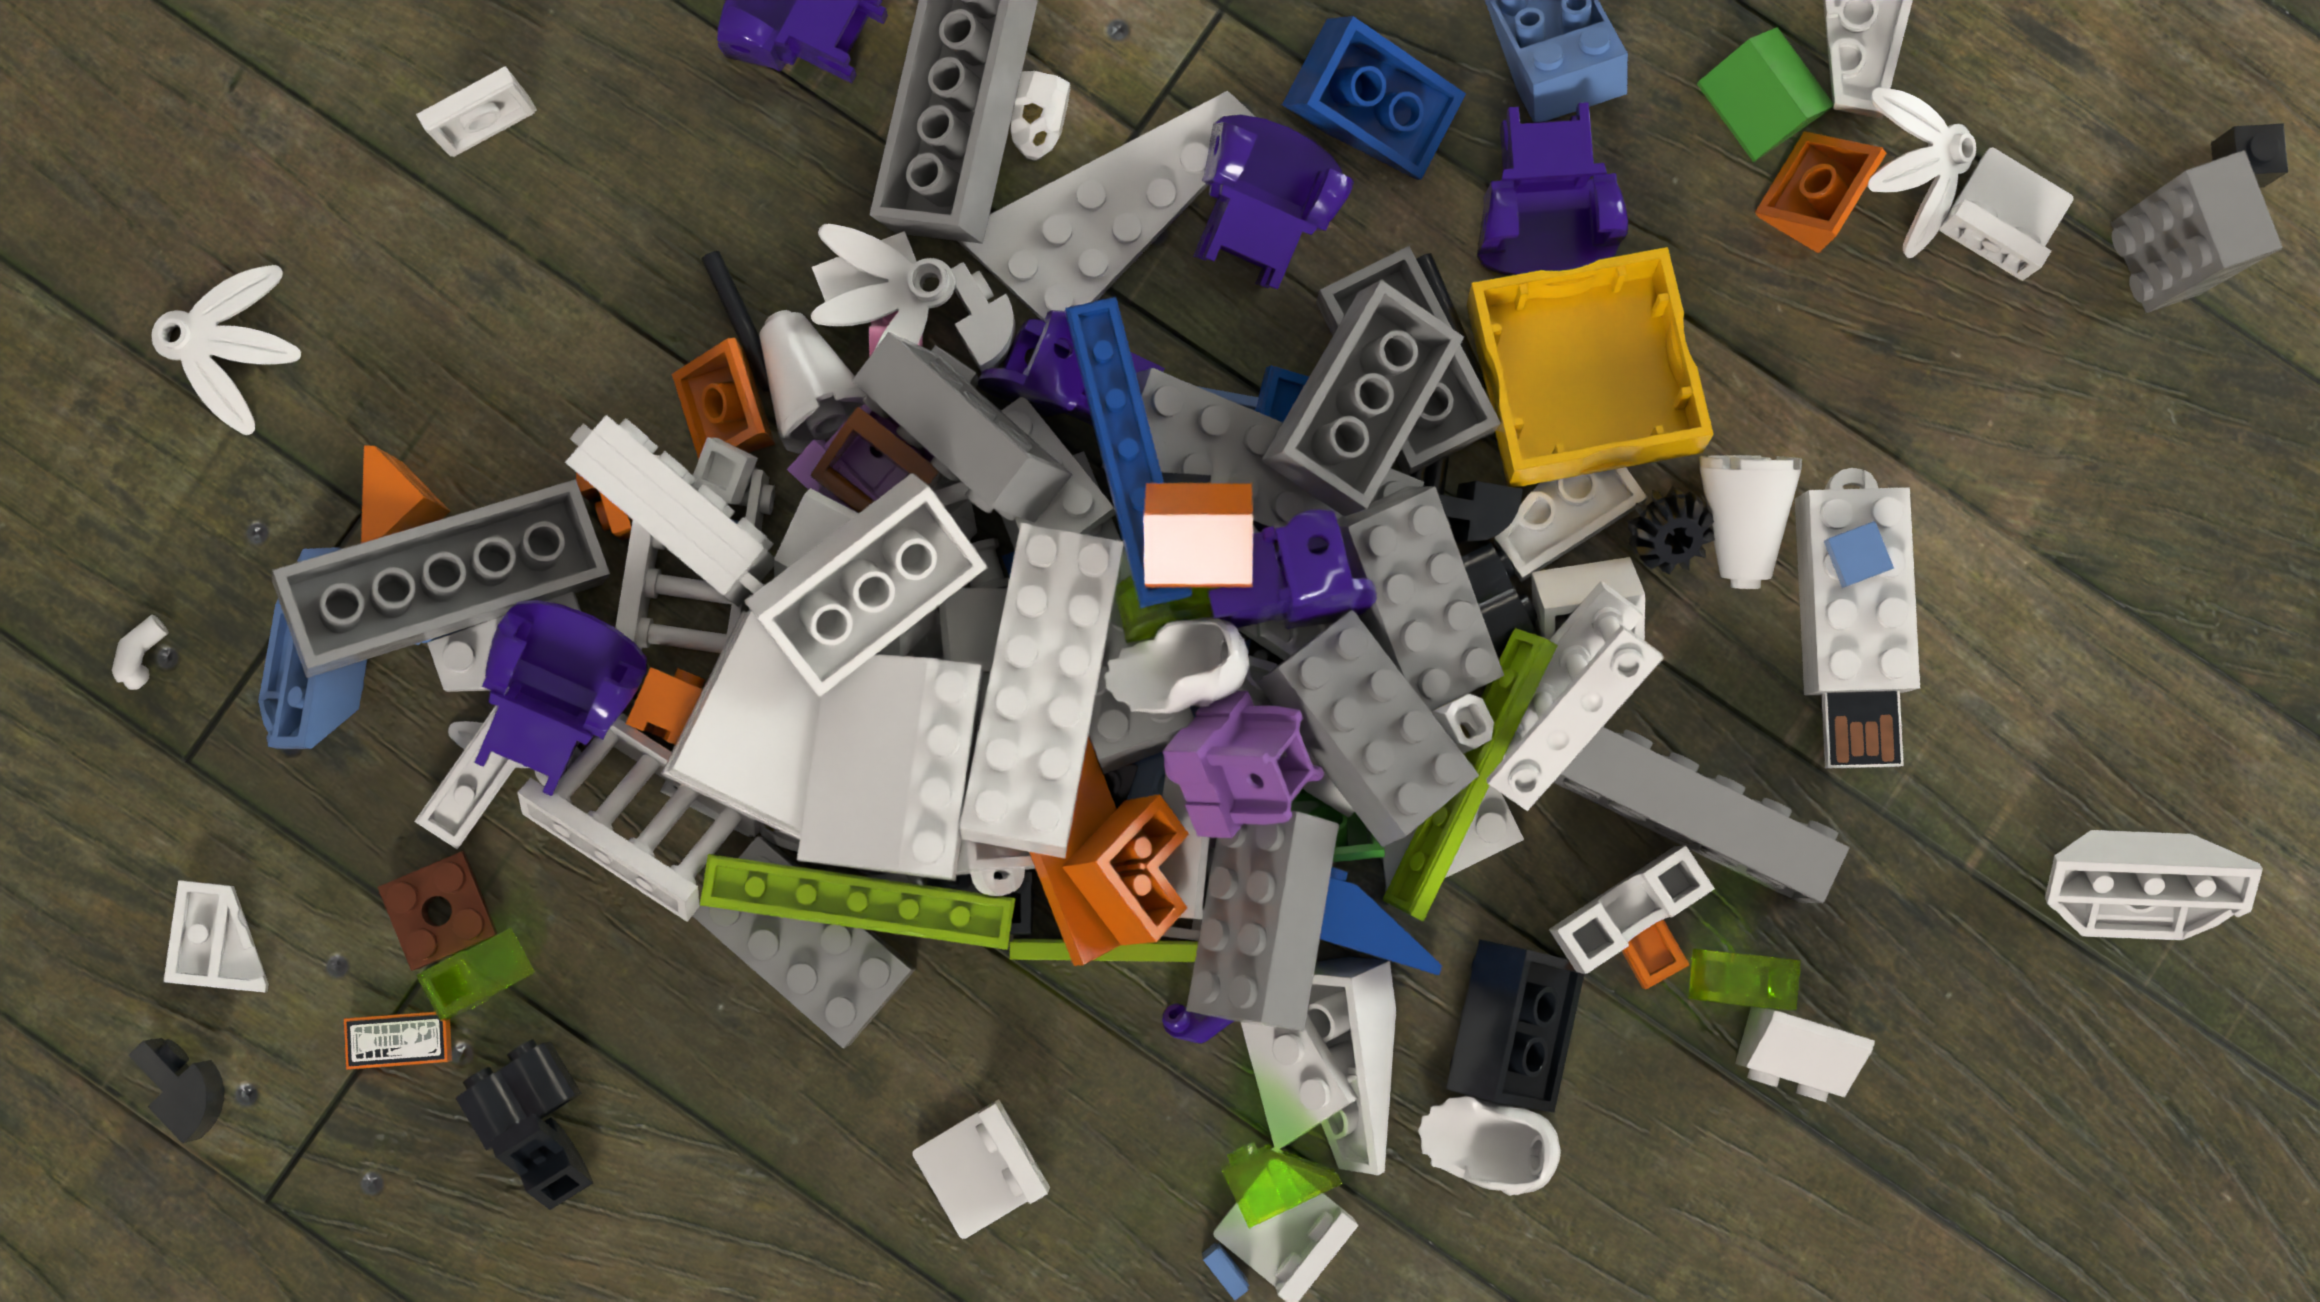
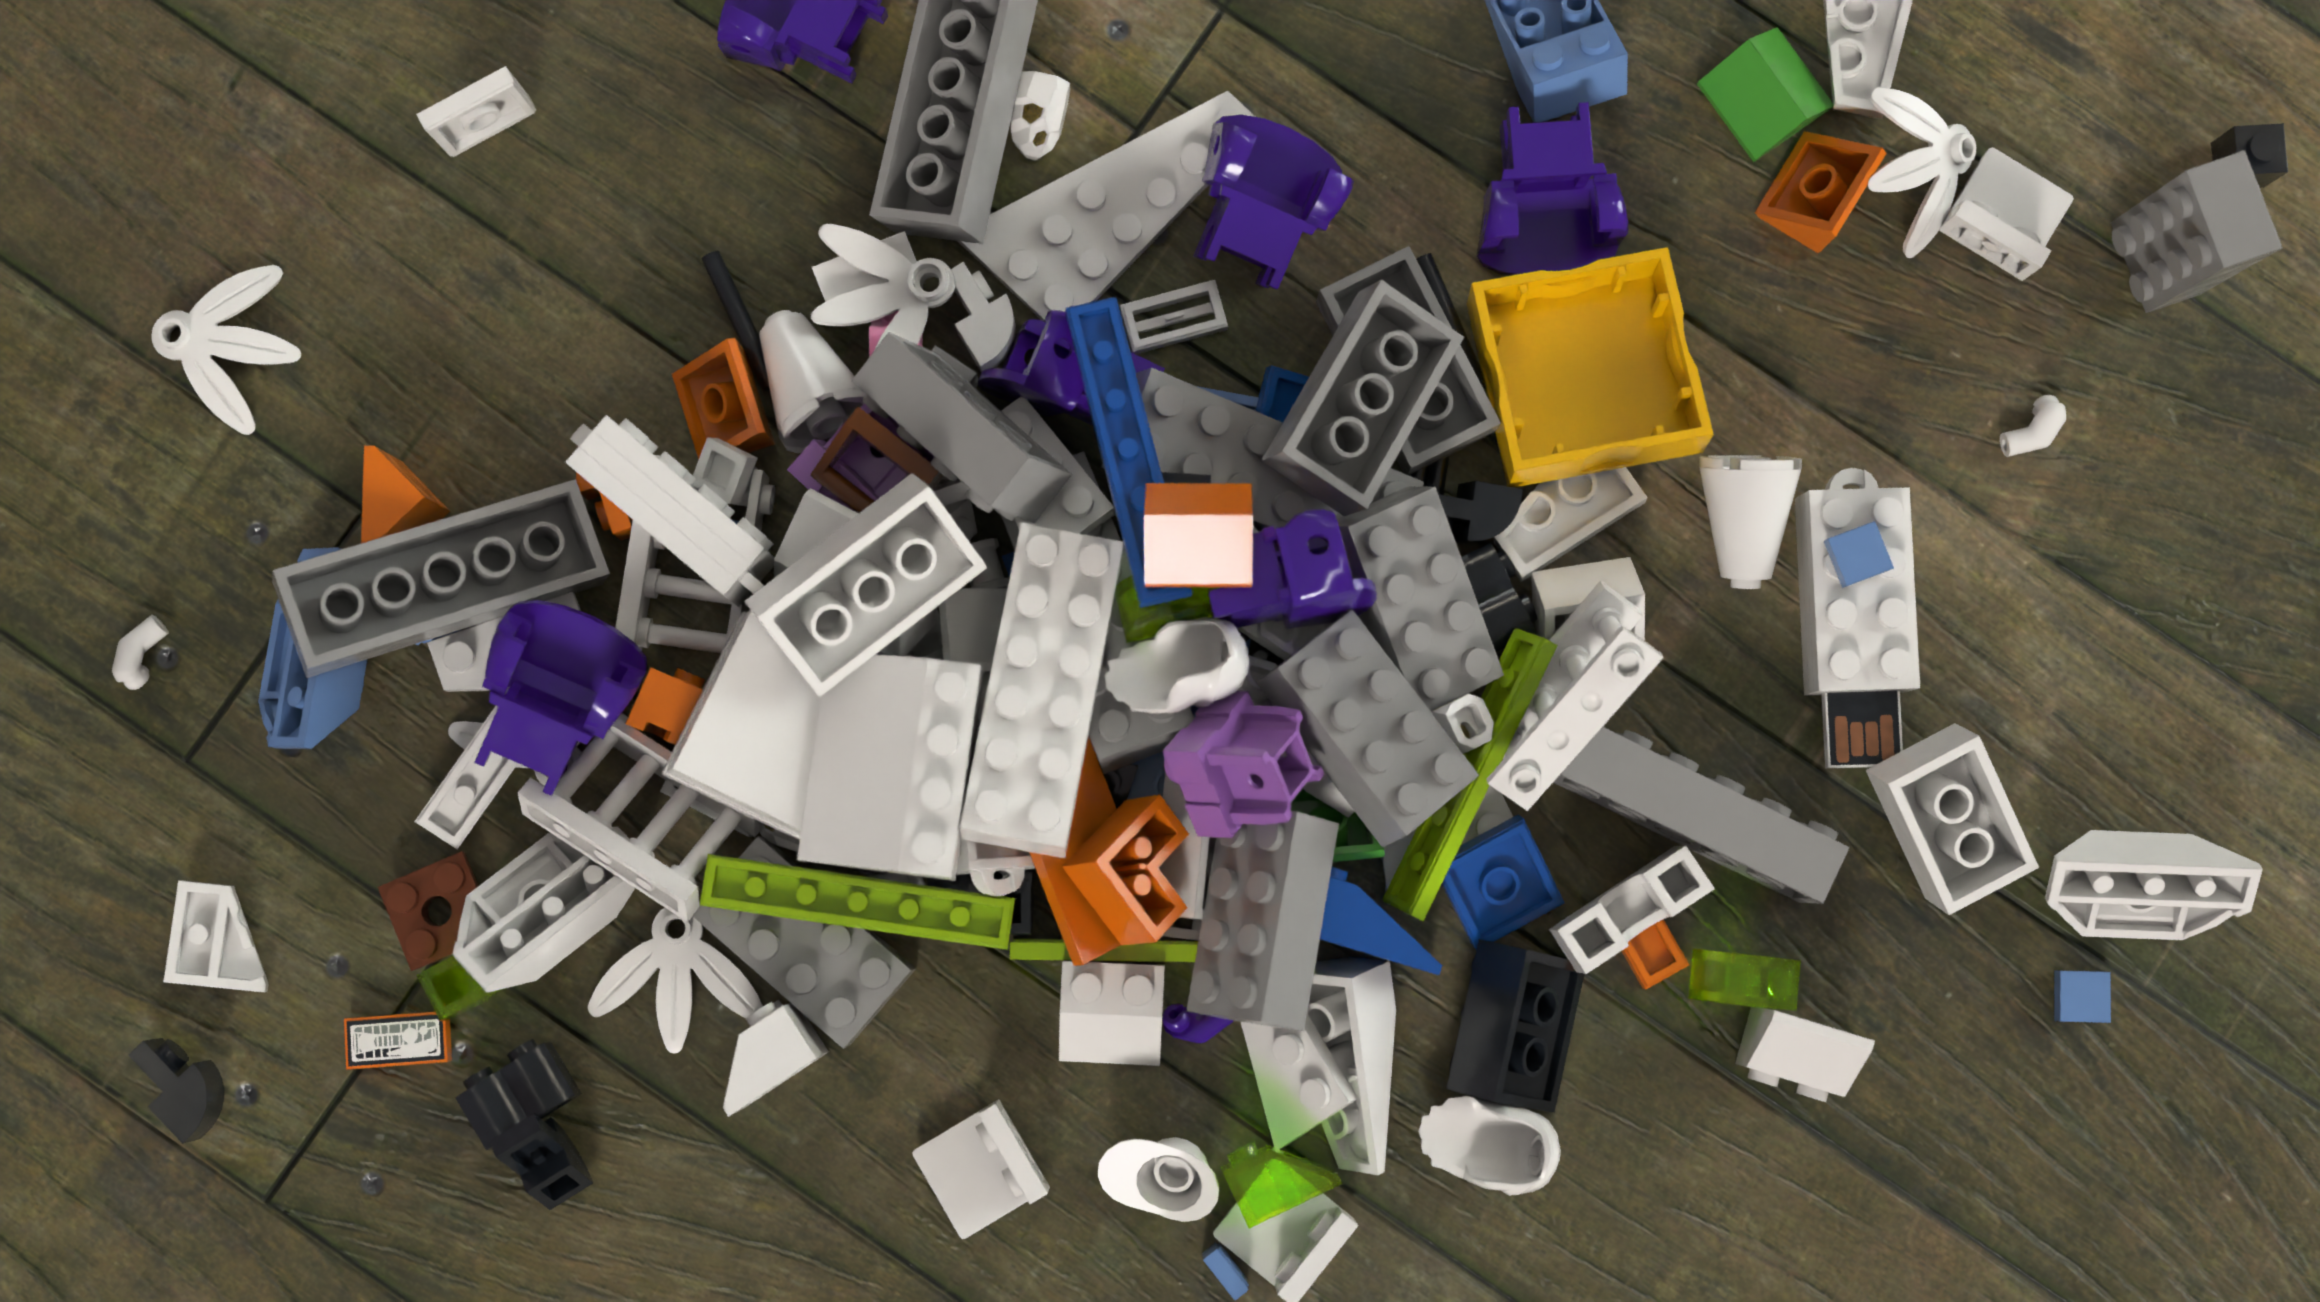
(536, 913): none -> white wedge
(674, 984): none -> white plant
(770, 1053): none -> white slope
(1111, 1012): none -> white slope
(1160, 1177): none -> white piece
(1180, 335): none -> white tile
(1373, 96): blue slope -> none
(1500, 882): none -> blue tile
(1671, 530): black gear -> none
(1952, 818): none -> white brick
(2044, 427): none -> white arm
(2082, 996): none -> medium blue tile

